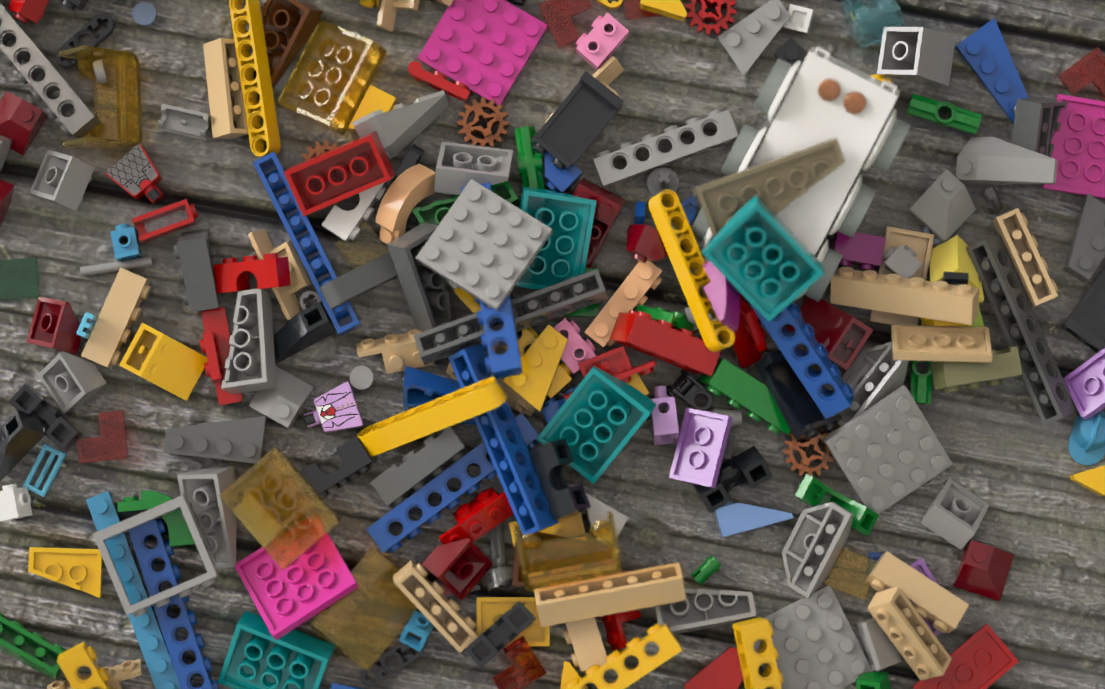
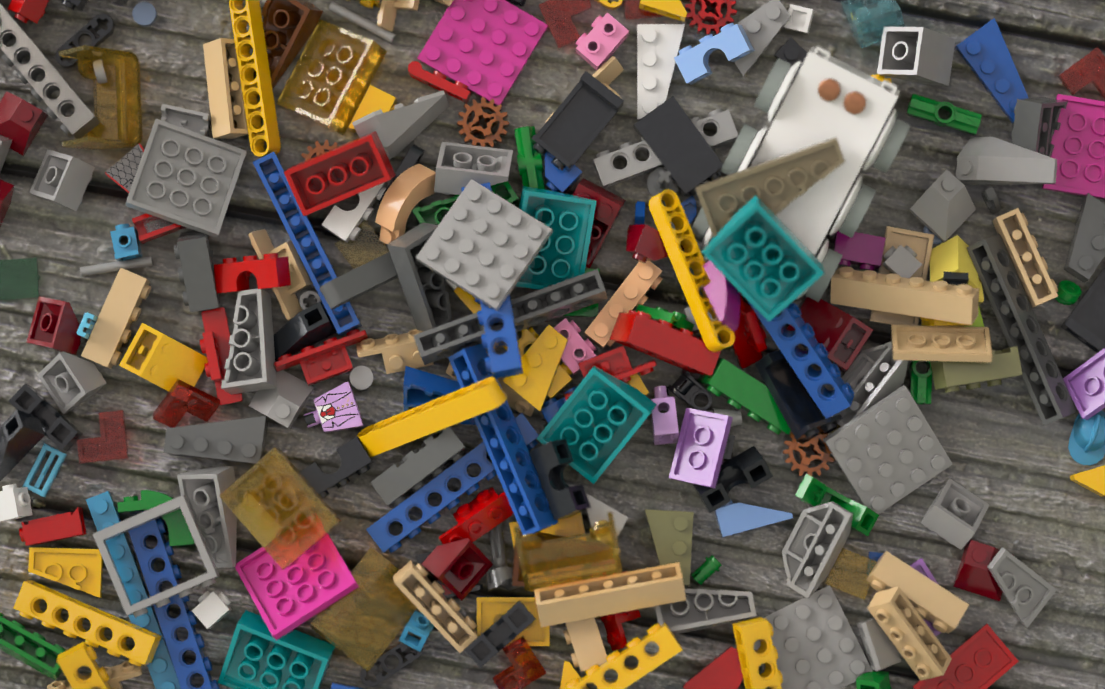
(53, 528): none -> red window
(145, 640): none -> yellow brick
(184, 399): none -> clear red plate
(186, 178): none -> light grey plate
(212, 608): none -> white brick
(325, 360): none -> red bracket
(361, 21): none -> light grey bar
(655, 63): none -> white wing
(672, 538): none -> olive wedge
(679, 146): none -> black panel
(694, 61): none -> light blue arch
(1020, 585): none -> light grey wing
(1068, 292): none -> green tile

